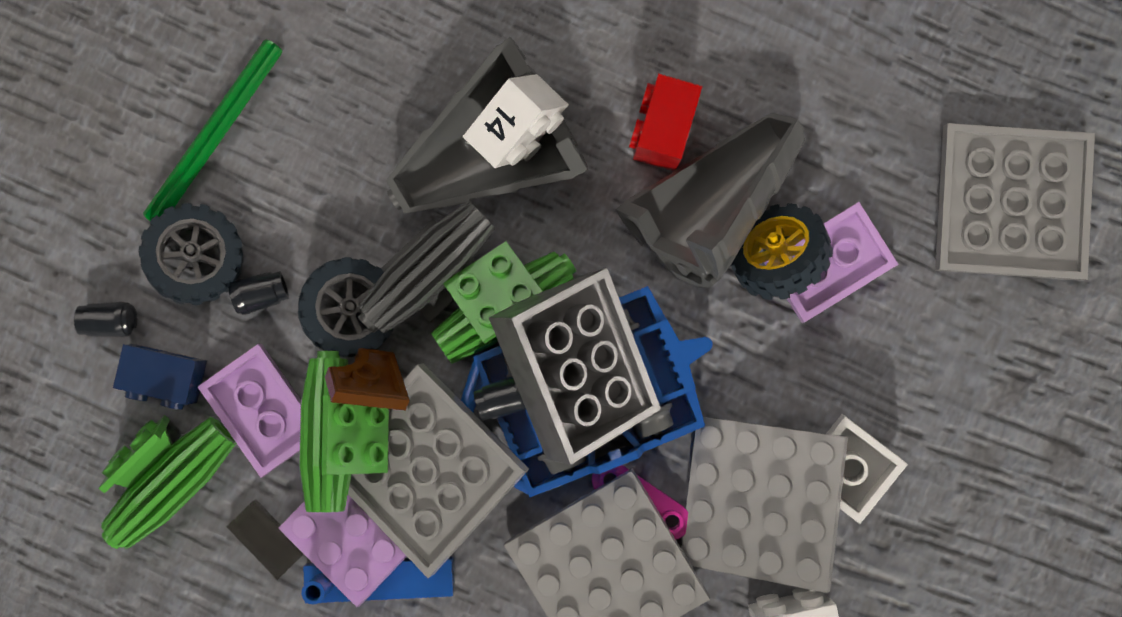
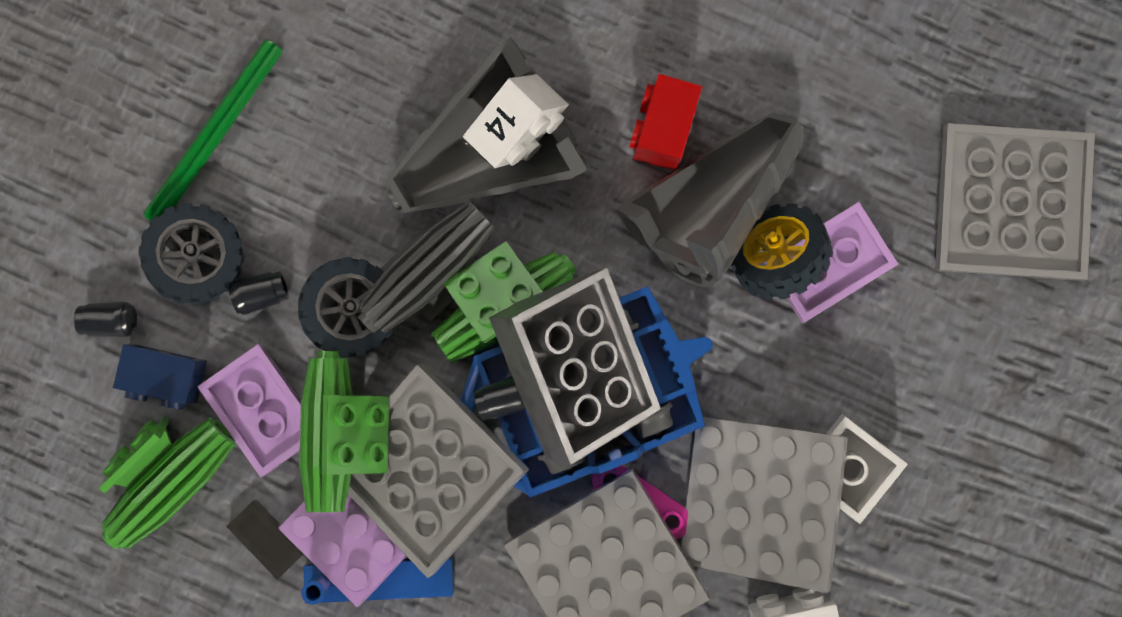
(368, 381): reddish brown tile -> none

